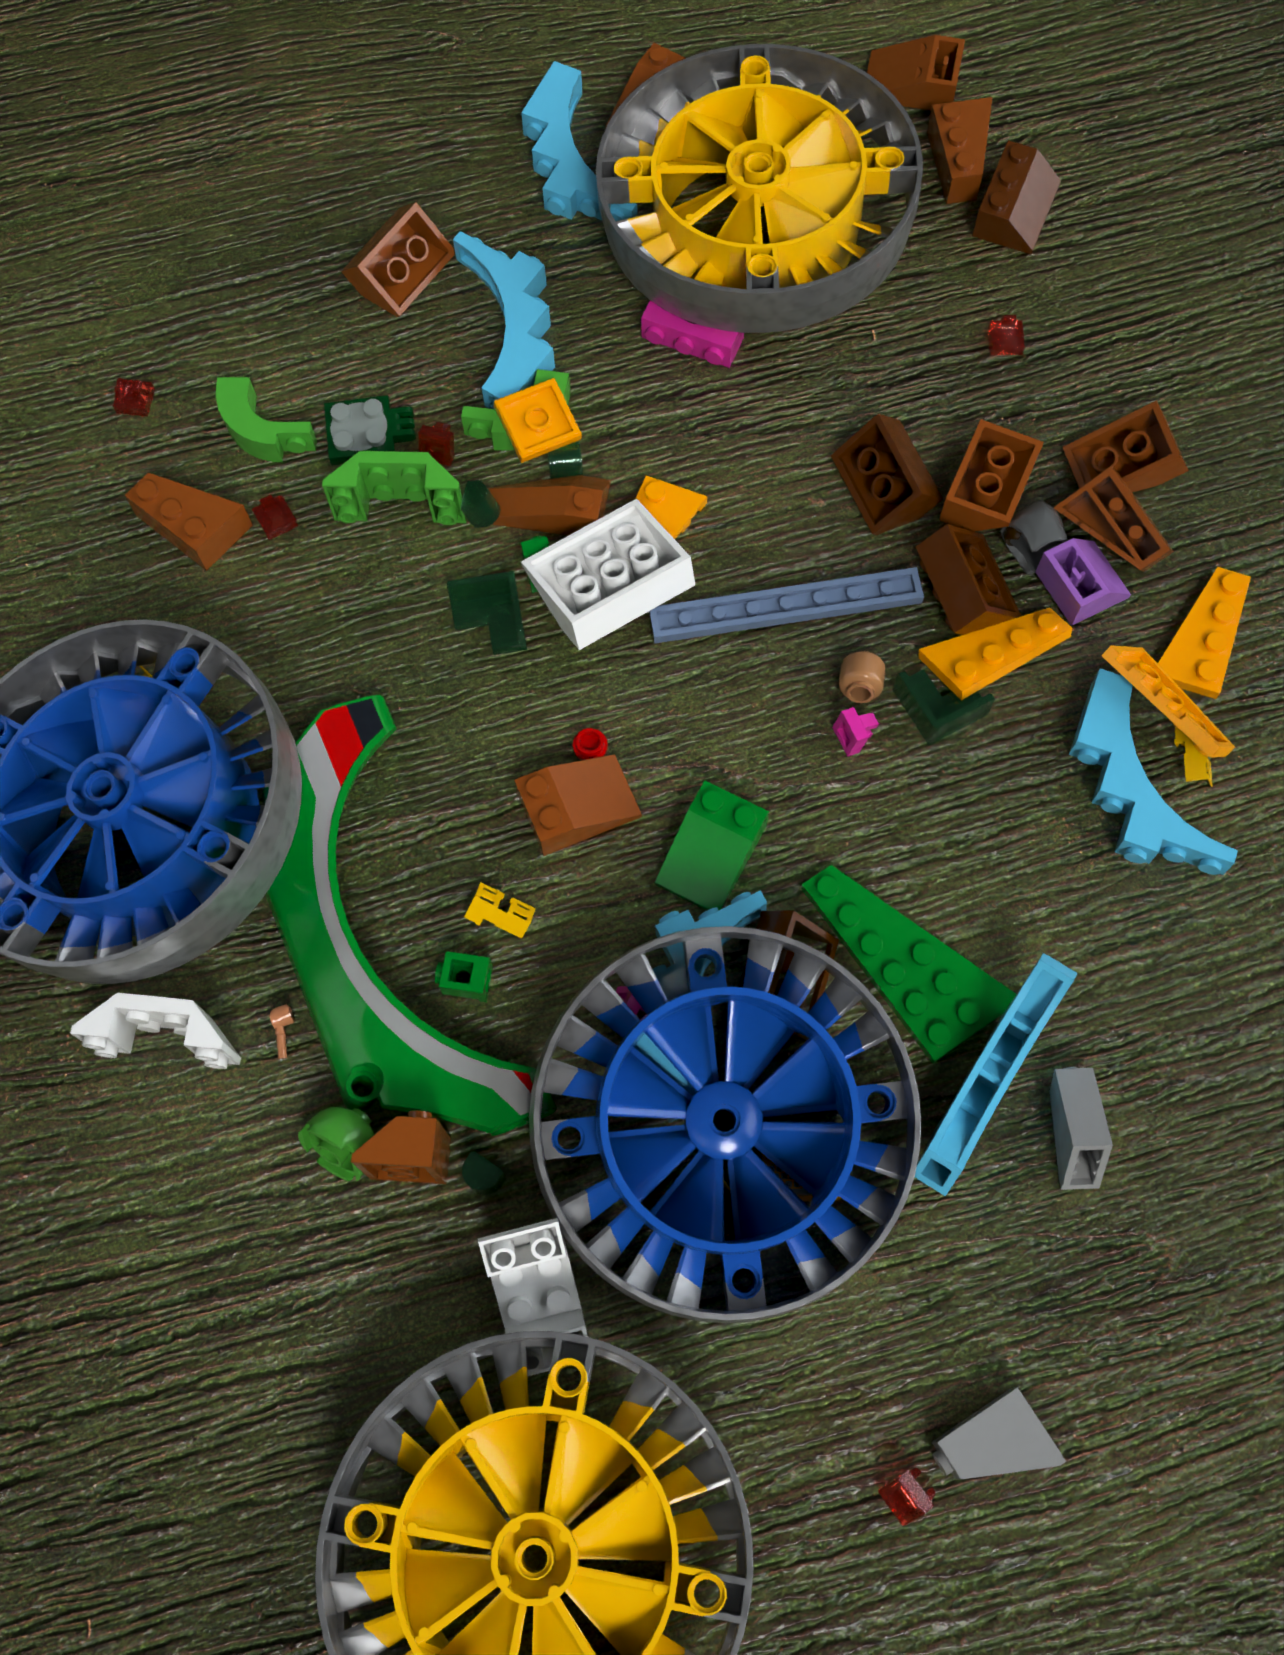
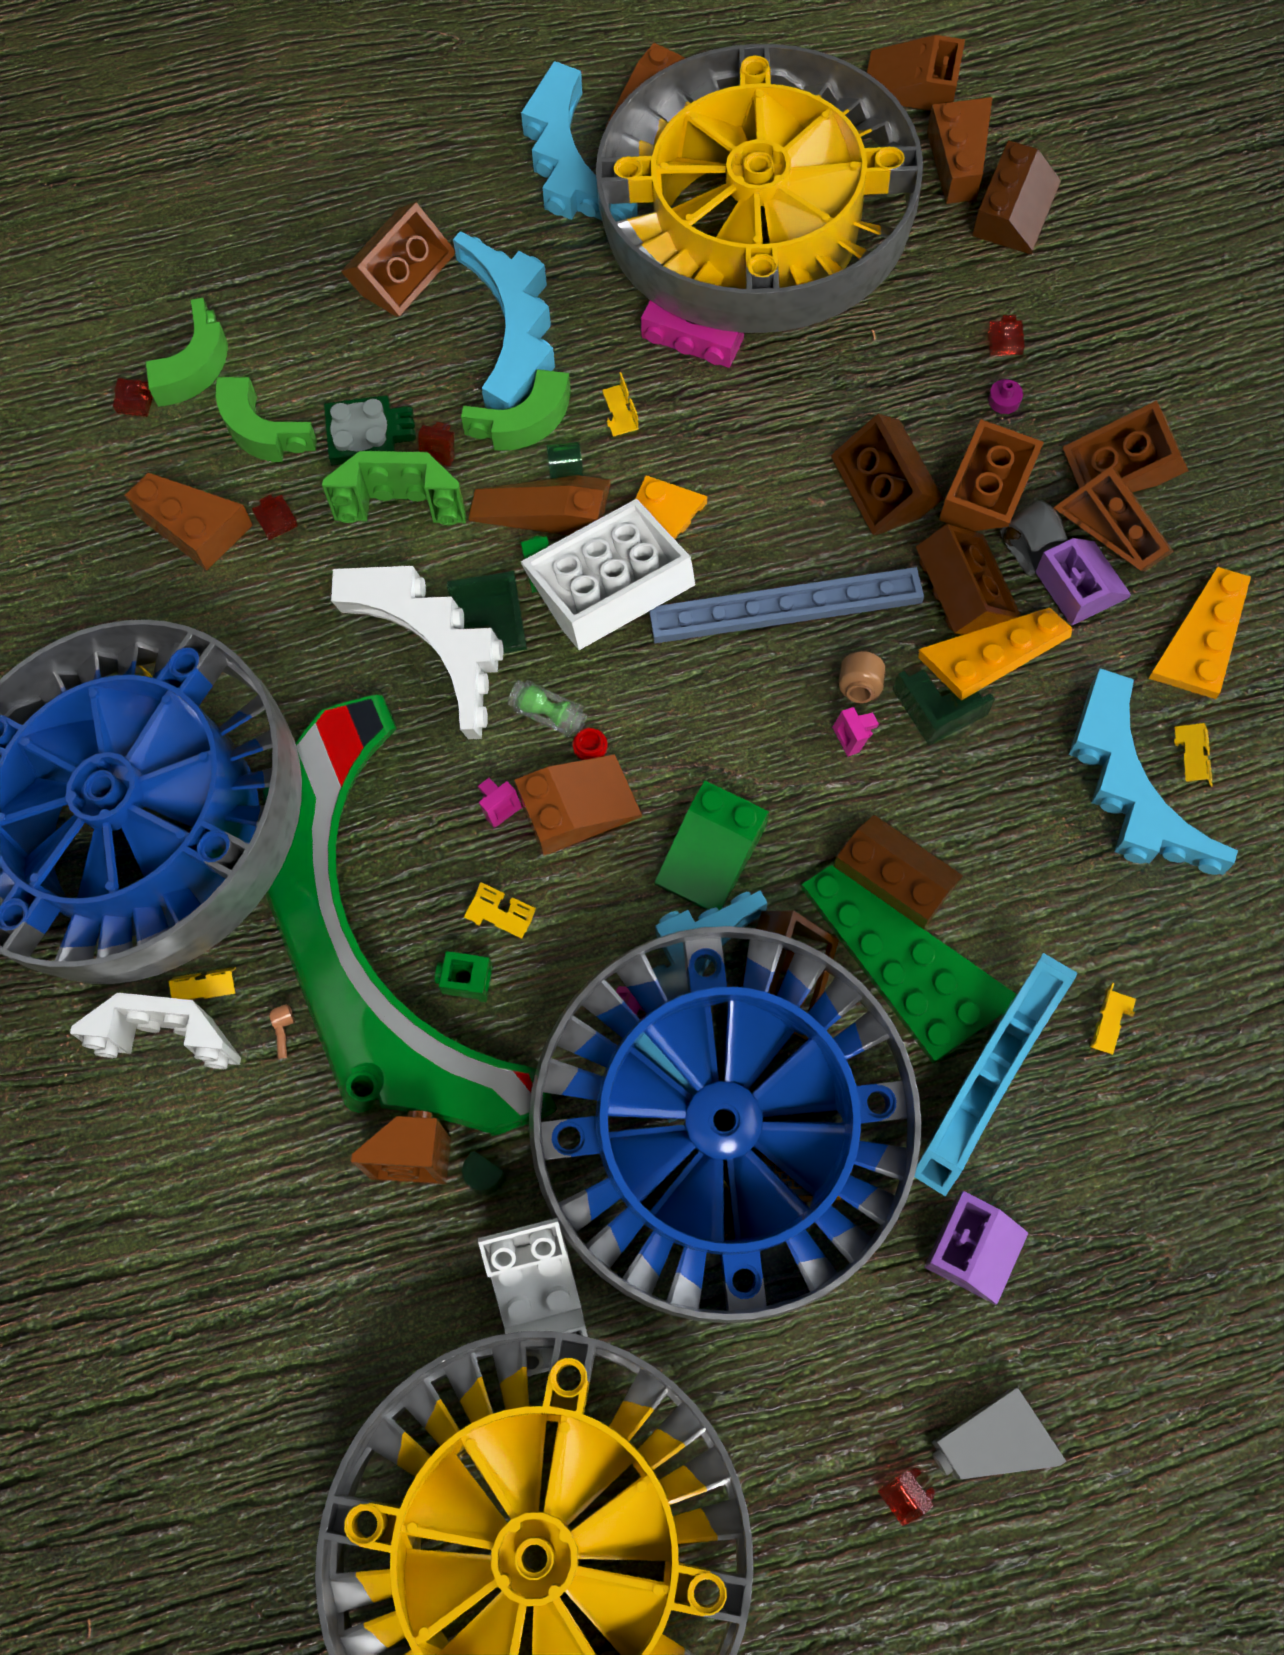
(195, 367): none -> bright green arch
(209, 987): none -> yellow piece
(335, 1136): bright green cylinder -> none
(399, 596): none -> white arch
(479, 504): clear green brick -> none
(498, 802): none -> dark pink tile
(532, 700): none -> clear piece
(537, 420): light orange tile -> none
(622, 419): none -> yellow piece
(897, 870): none -> reddish brown slope
(977, 1247): none -> medium lavender slope
(1005, 396): none -> magenta tile
(1079, 1128): light grey slope -> none
(1109, 1025): none -> yellow piece
(1169, 698): light orange wing -> none

